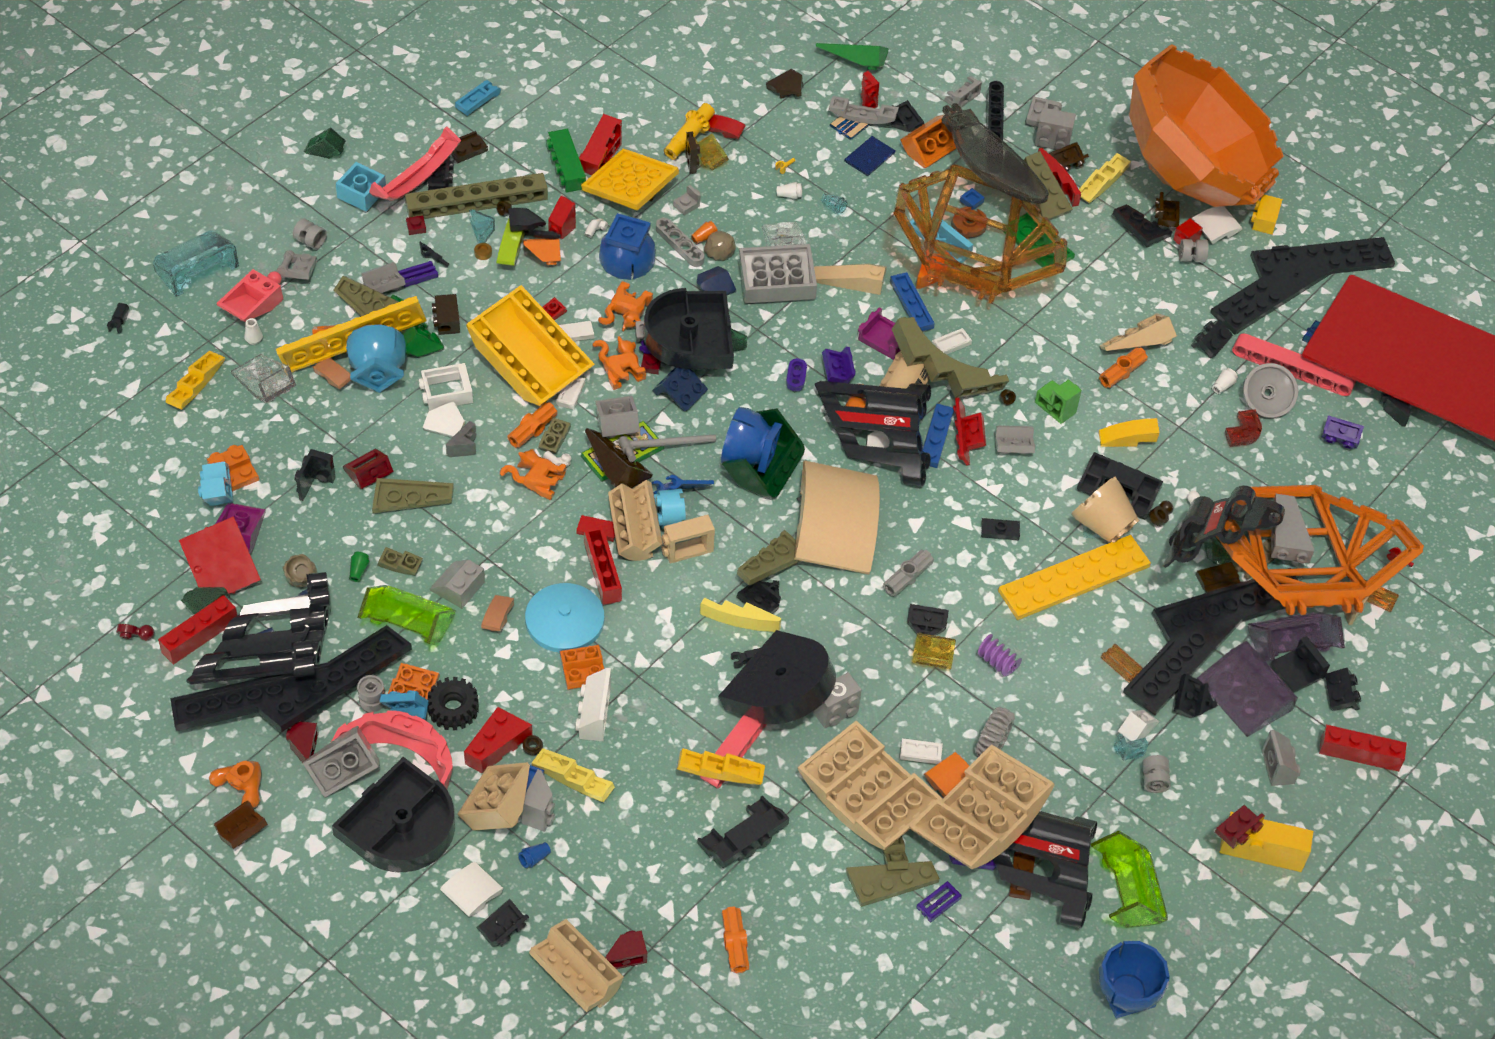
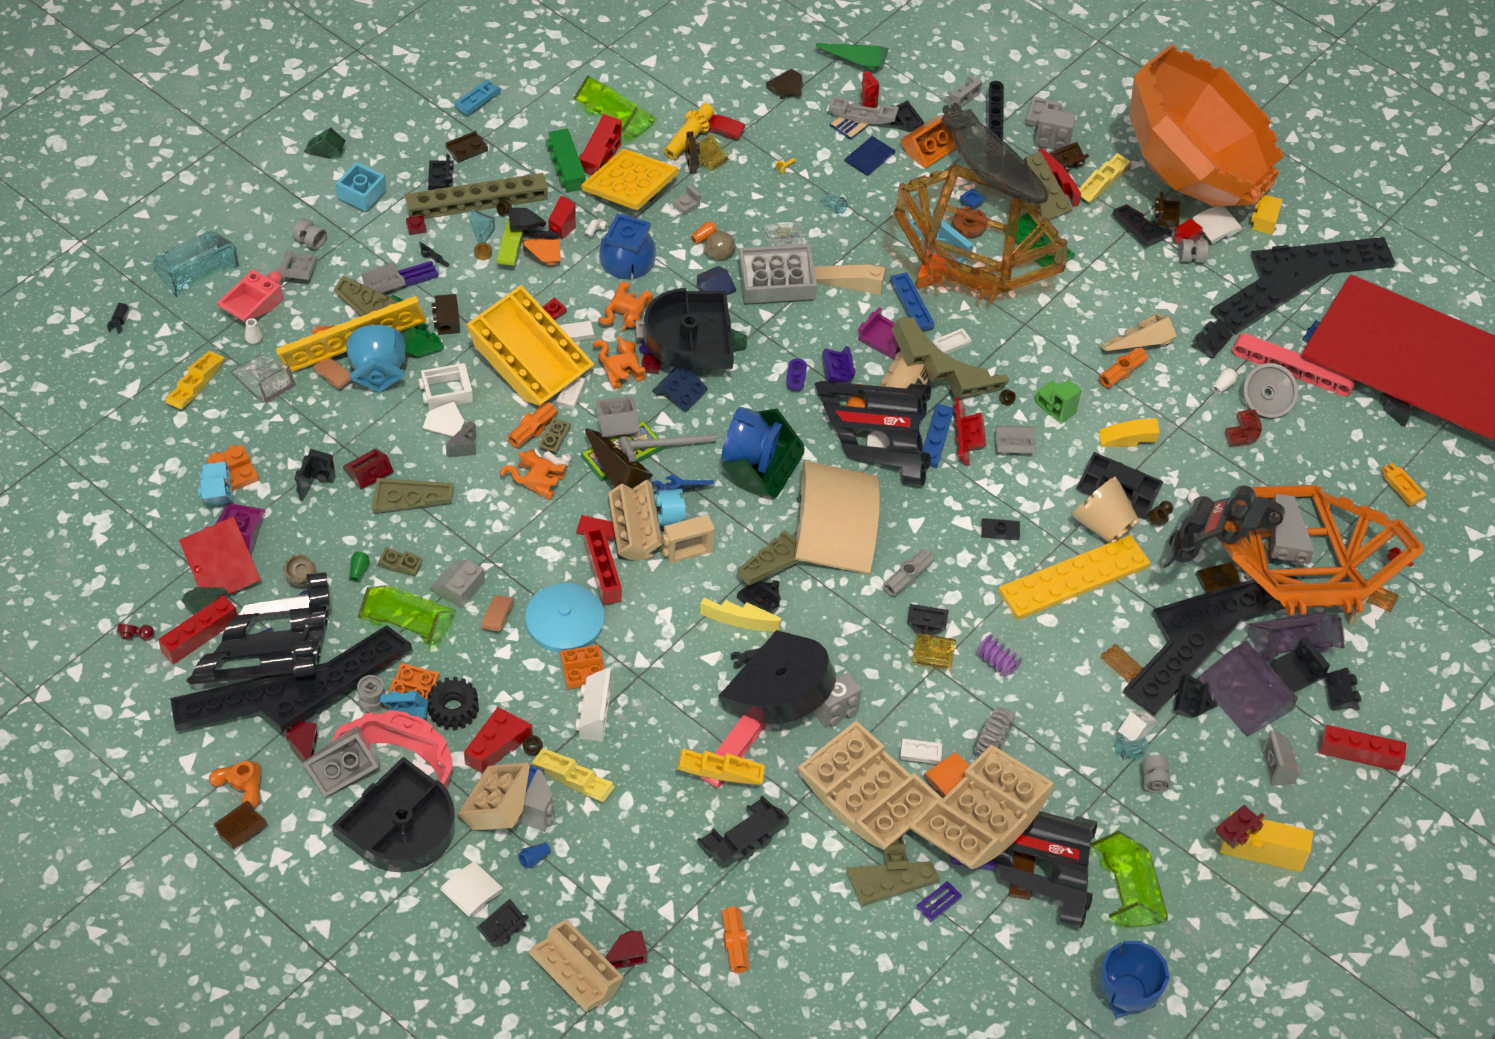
(420, 170): coral windscreen -> none
(604, 99): none -> clear neon green windscreen
(677, 243): light grey beam -> none
(790, 190): white cone -> none
(1216, 551): clear green slope -> none
(1342, 432): dark purple bracket -> none
(1403, 484): none -> light orange hinge

